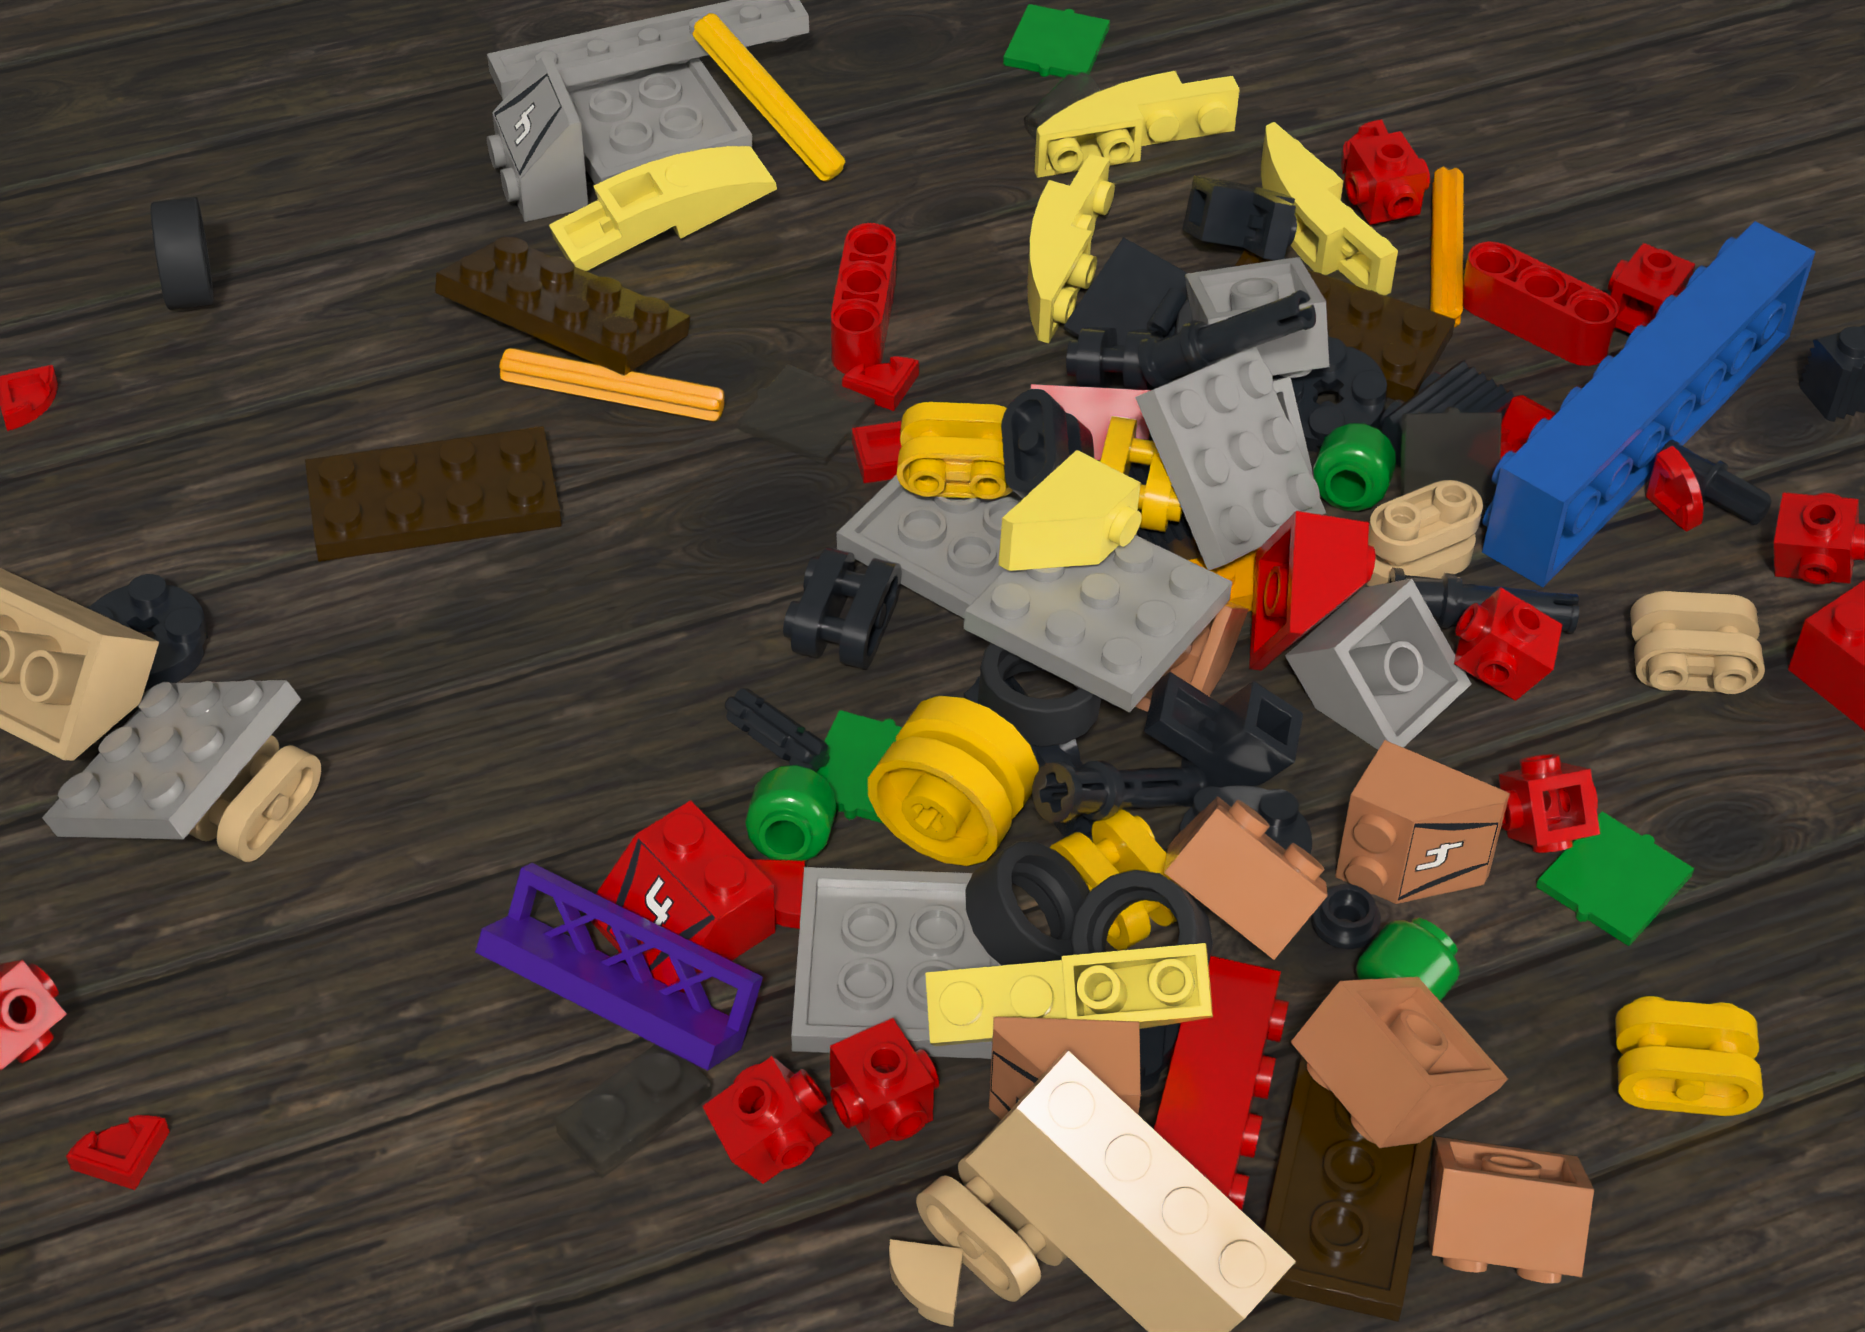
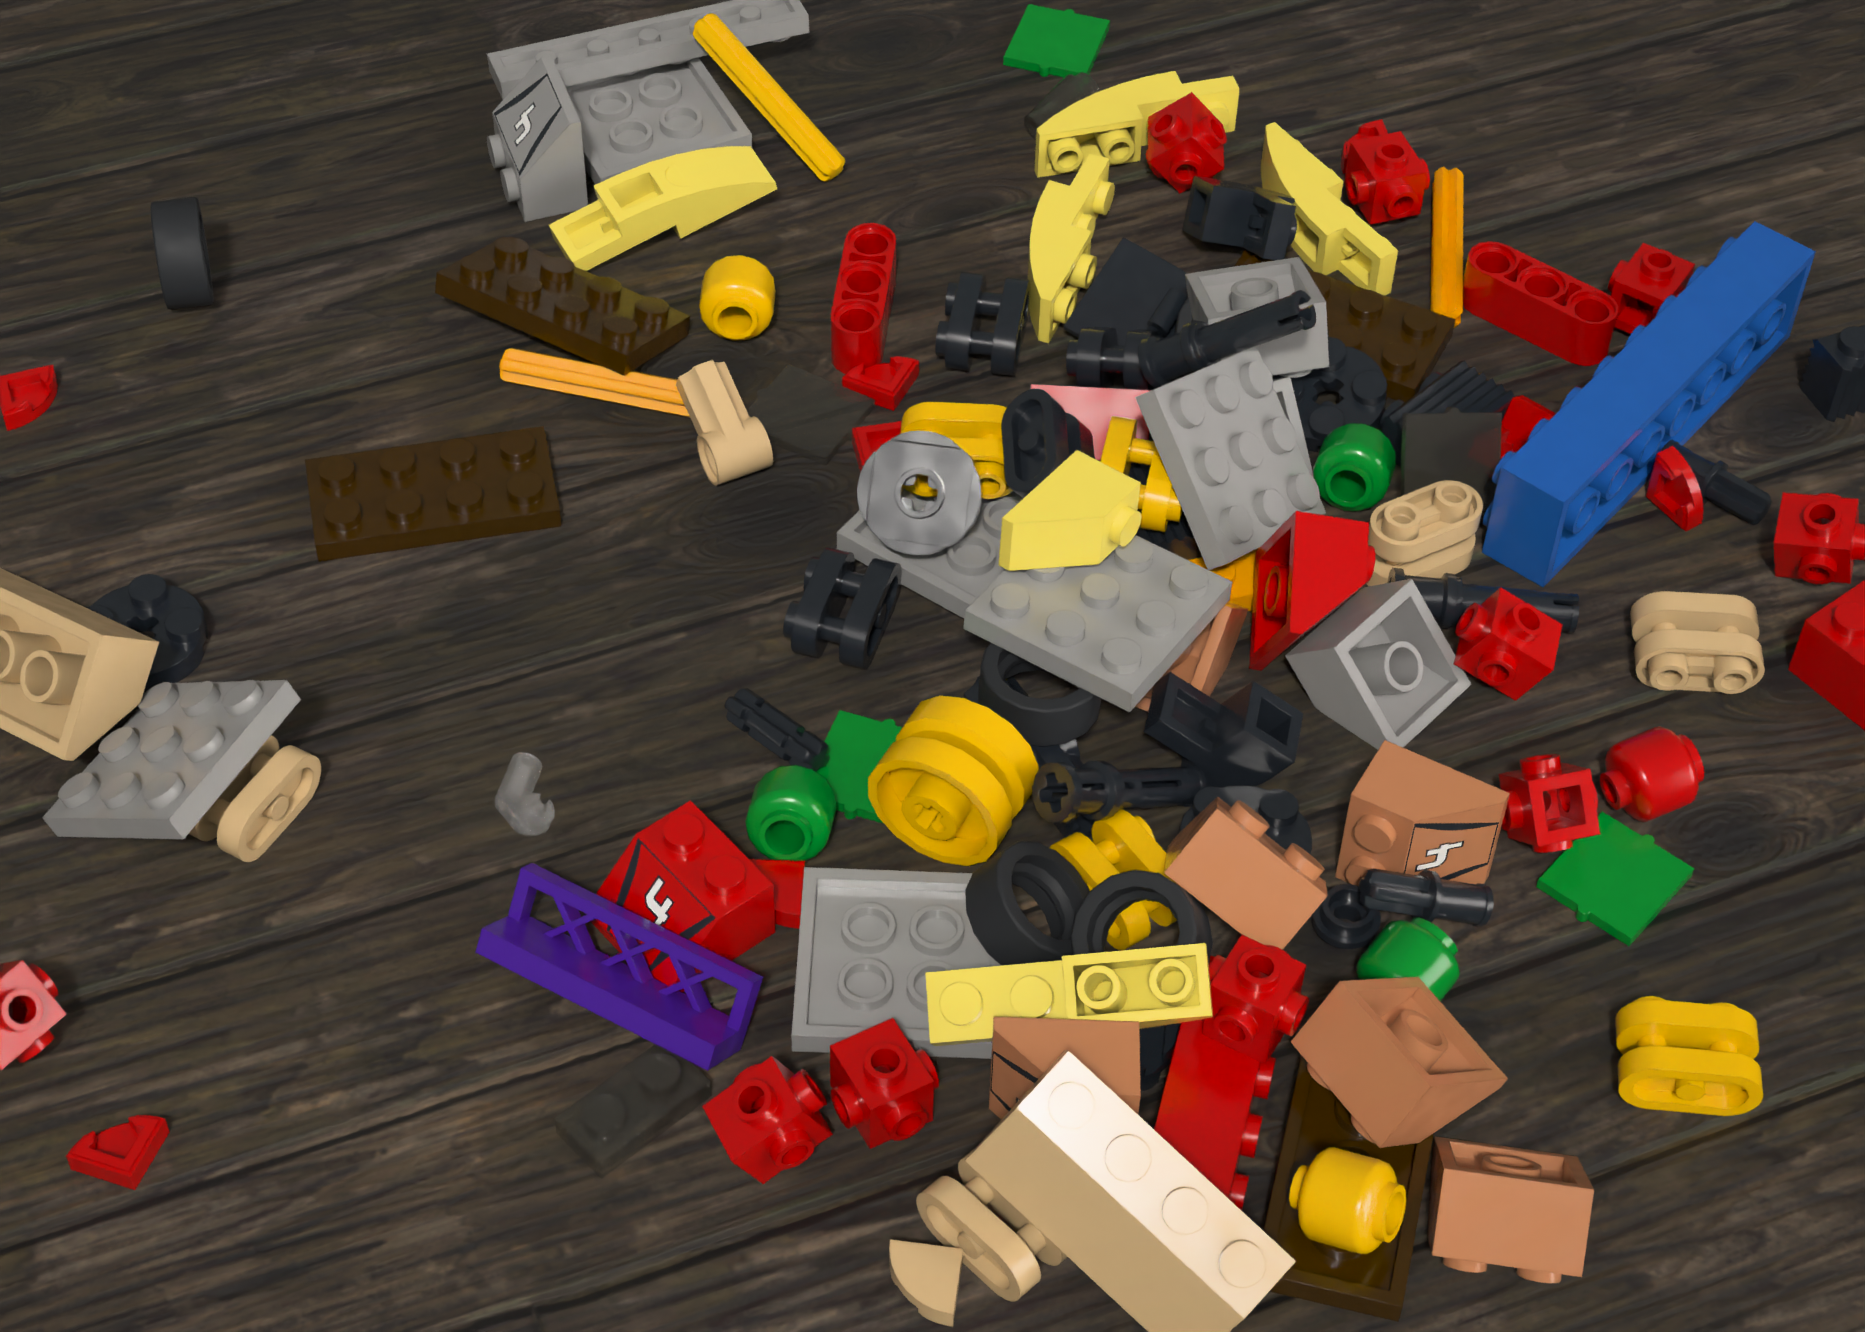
(518, 802): none -> clear arm
(727, 438): none -> tan piece
(737, 298): none -> yellow head
(899, 464): none -> plate
(966, 305): none -> black brick
(1185, 142): none -> red brick
(1255, 998): none -> red brick
(1348, 1200): none -> yellow head
(1426, 896): none -> black axle
(1652, 773): none -> red head

